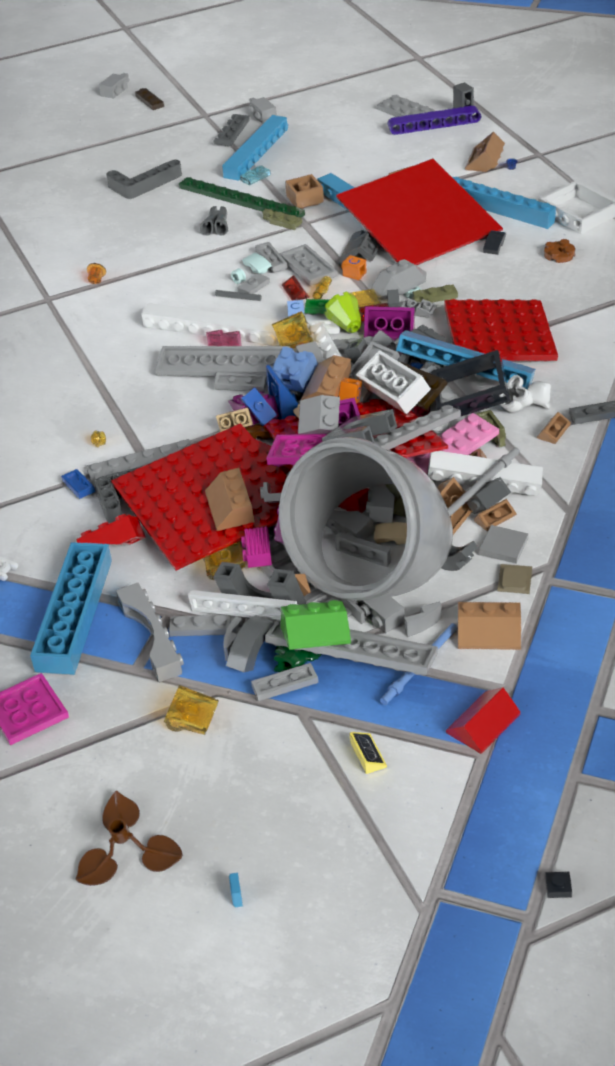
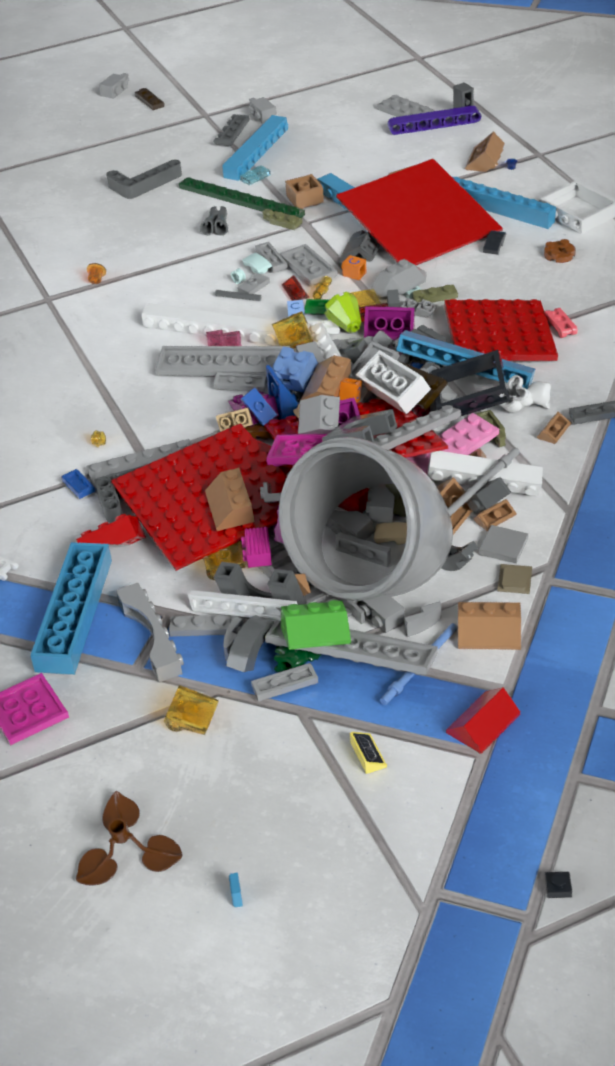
(560, 321): none -> coral plate

